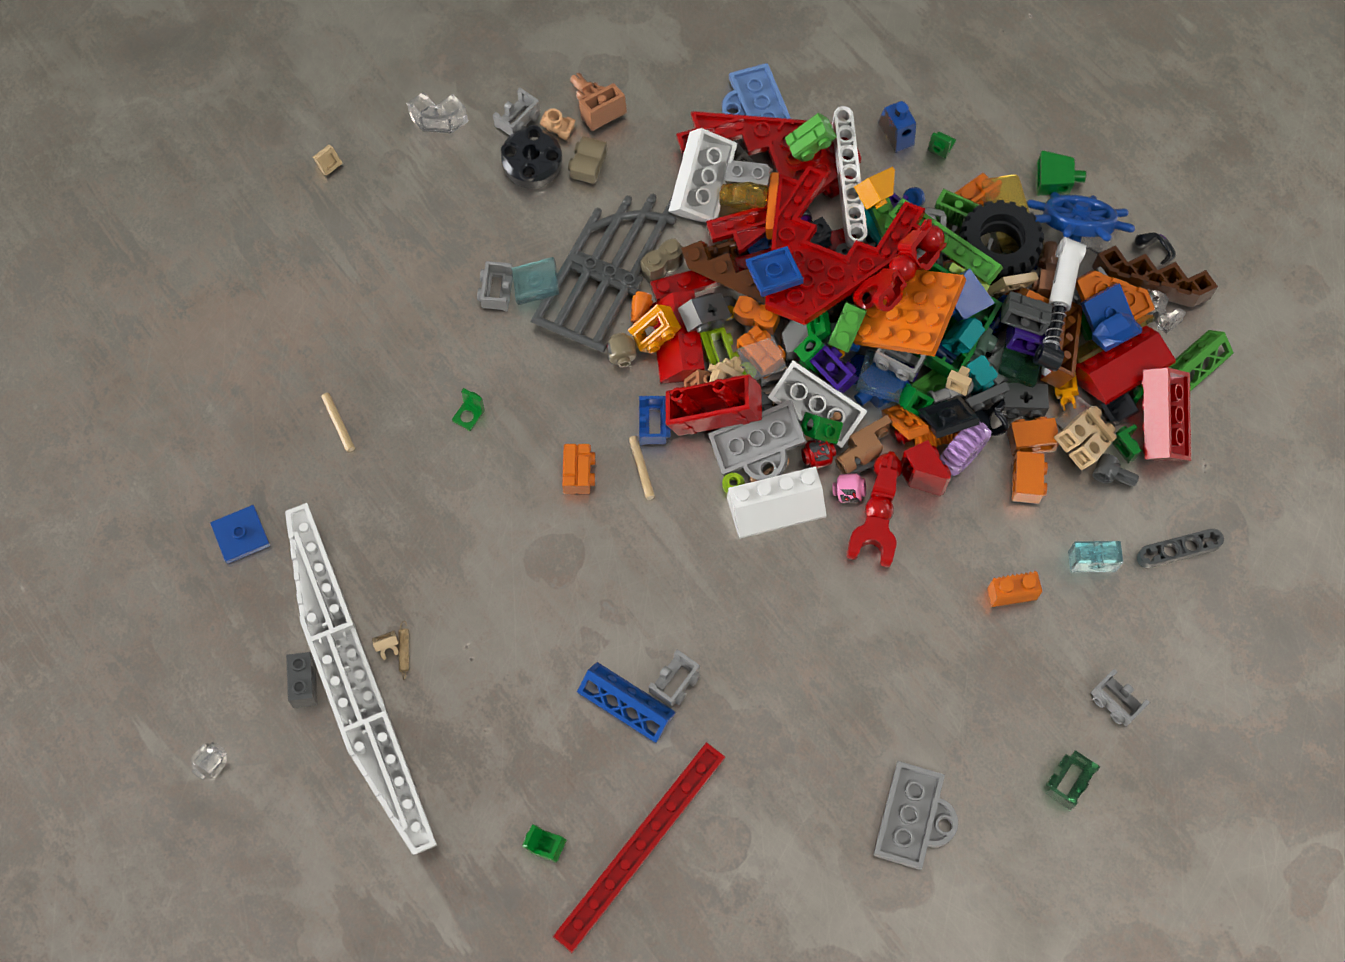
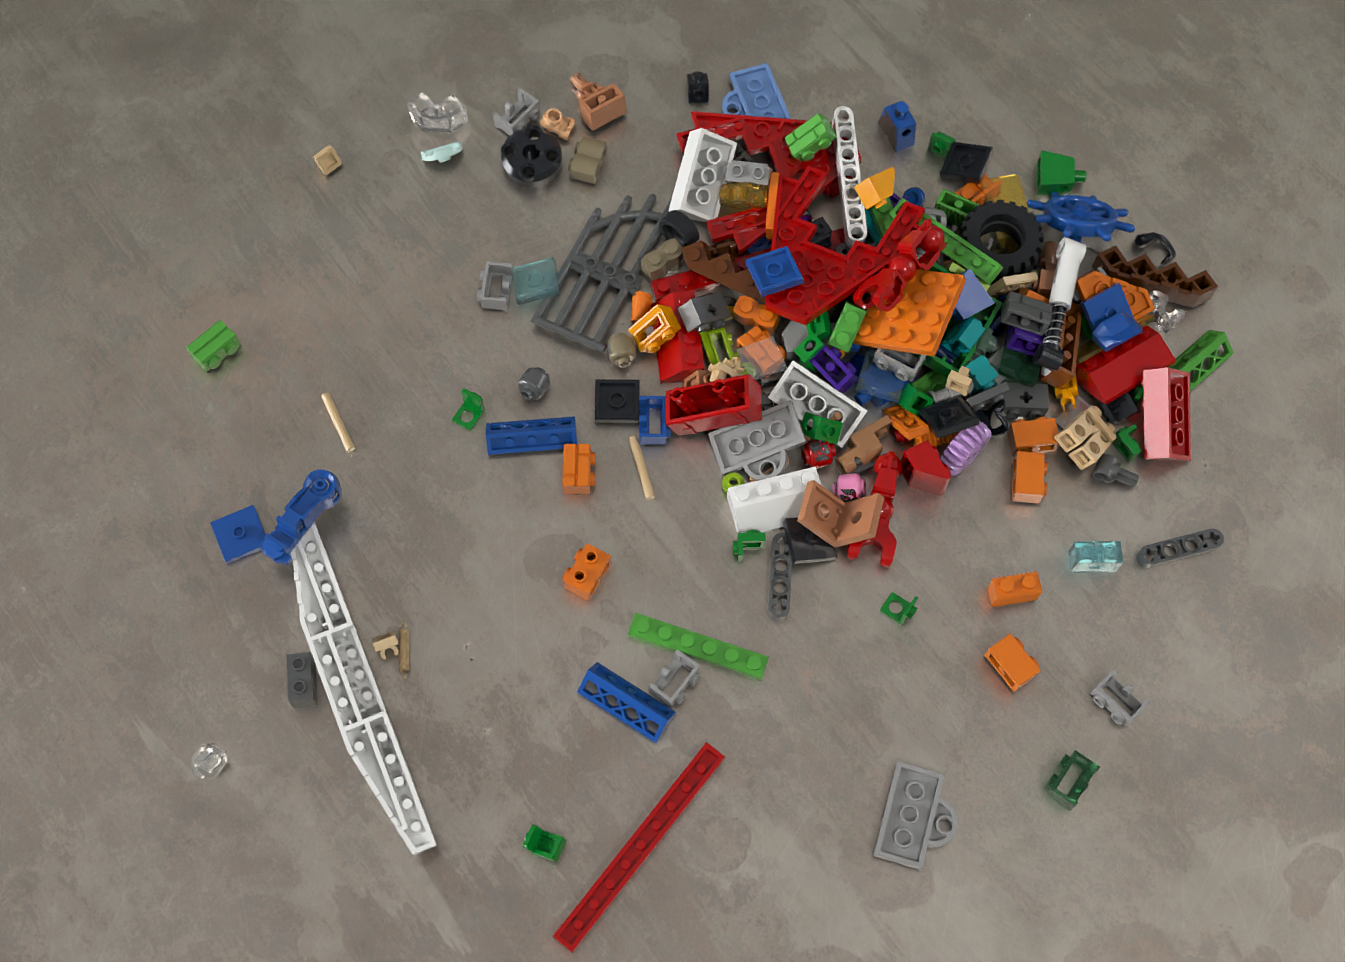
(213, 346): none -> bright green brick
(301, 510): none -> blue piece
(442, 153): none -> light aqua plate
(530, 435): none -> blue fence
(534, 383): none -> dark grey head
(587, 571): none -> orange brick
(617, 401): none -> black plate
(680, 227): none -> black tyre
(698, 87): none -> black bracket
(698, 646): none -> bright green plate
(750, 540): none -> green bracket
(779, 576): none -> dark grey beam
(805, 544): none -> black plate
(841, 521): none -> nougat bracket
(908, 609): none -> green bracket
(966, 162): none -> black plate
(1013, 662): none -> orange brick

